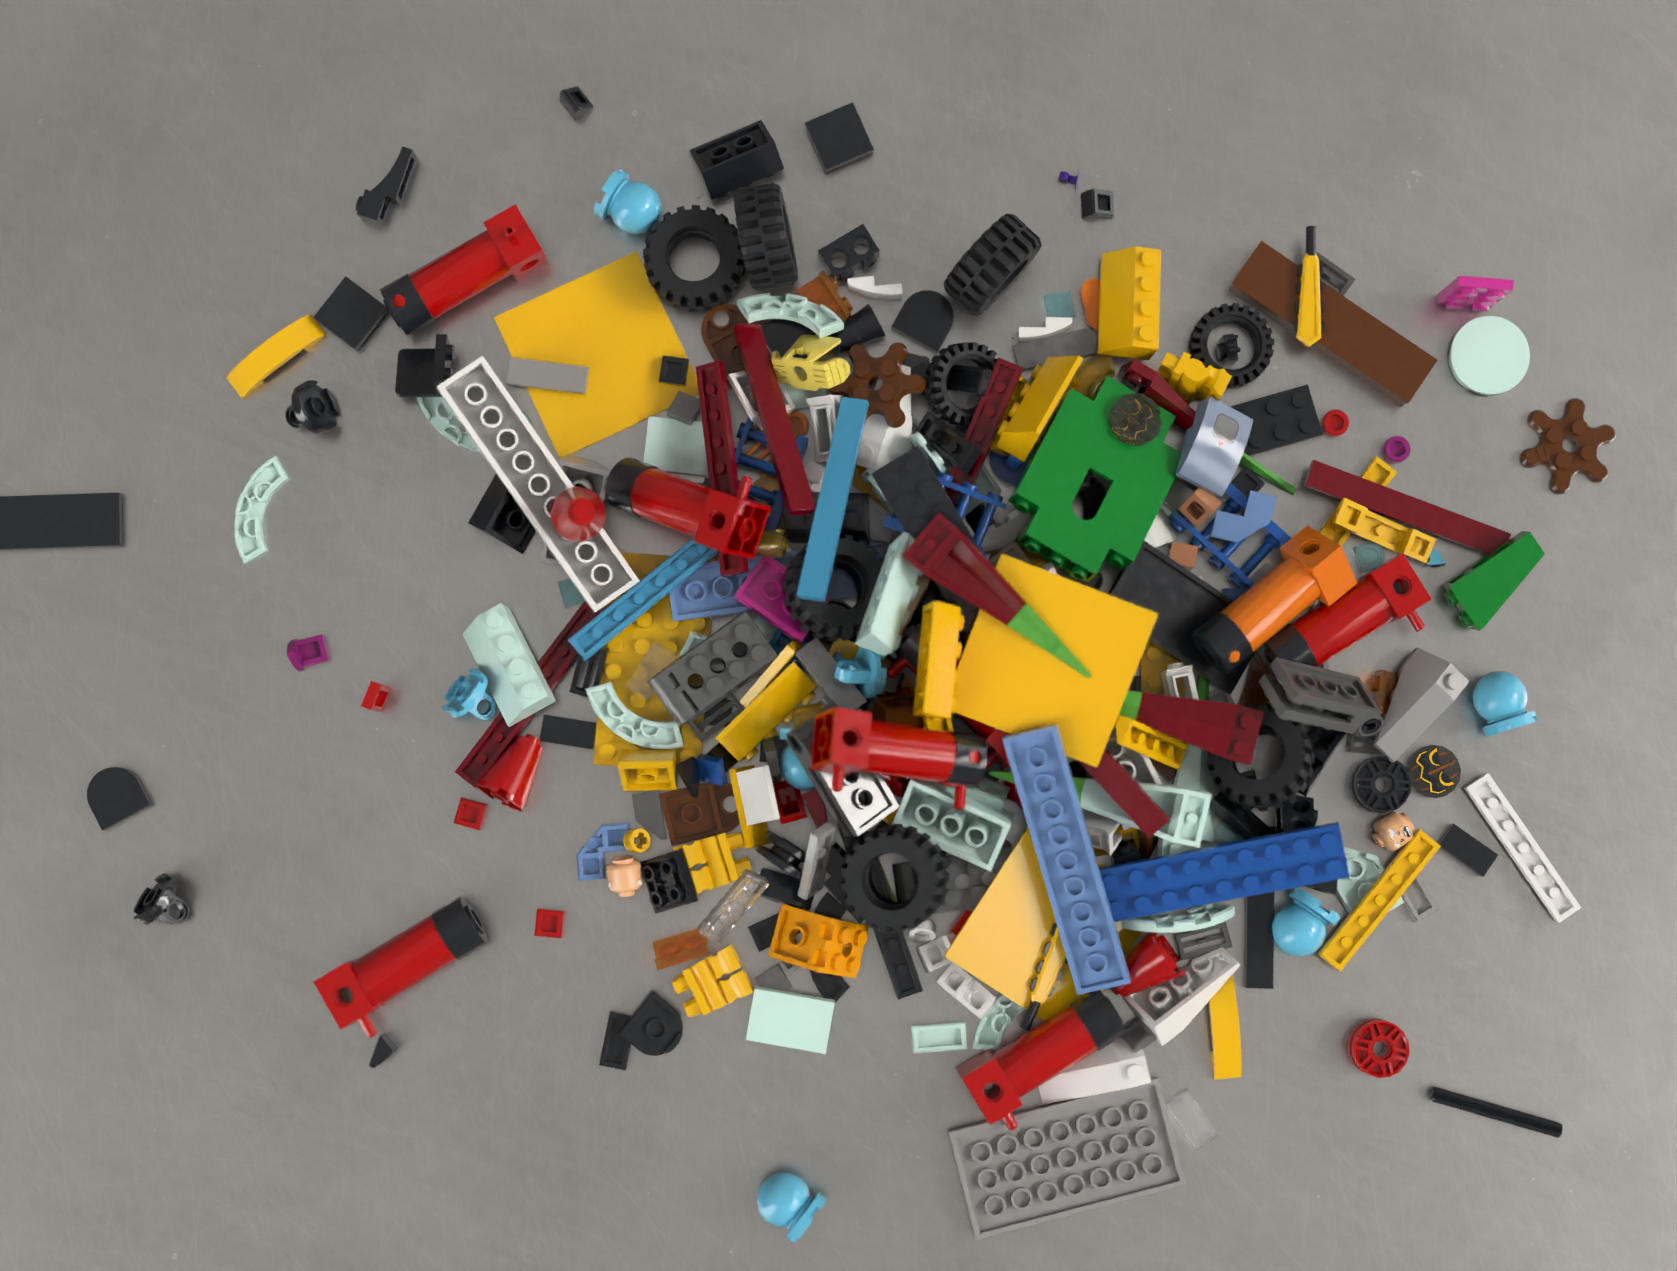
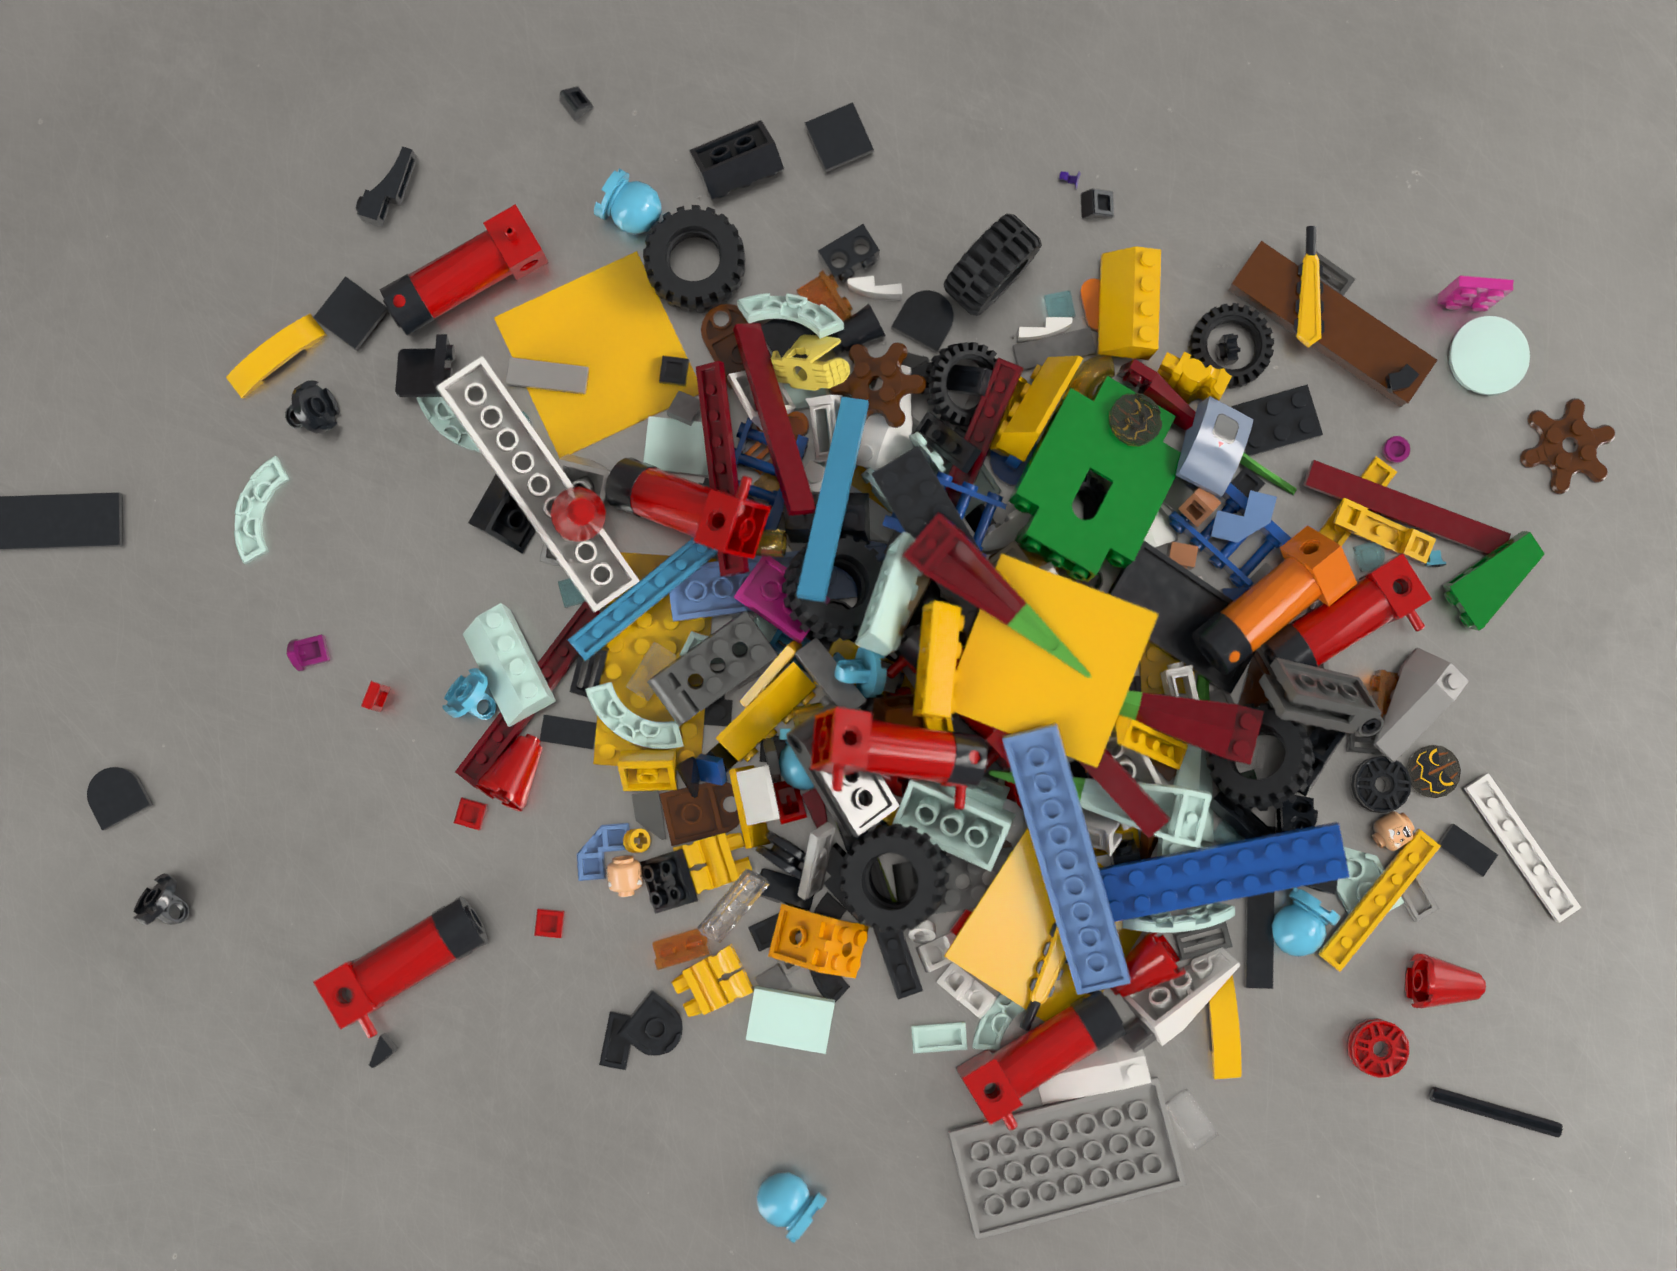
(696, 729): dark grey tile -> none
(765, 237): black tyre -> none
(1334, 423): red tile -> none
(1401, 380): none -> black piece
(1440, 983): none -> red cone
(1501, 701): medium azure tile -> none

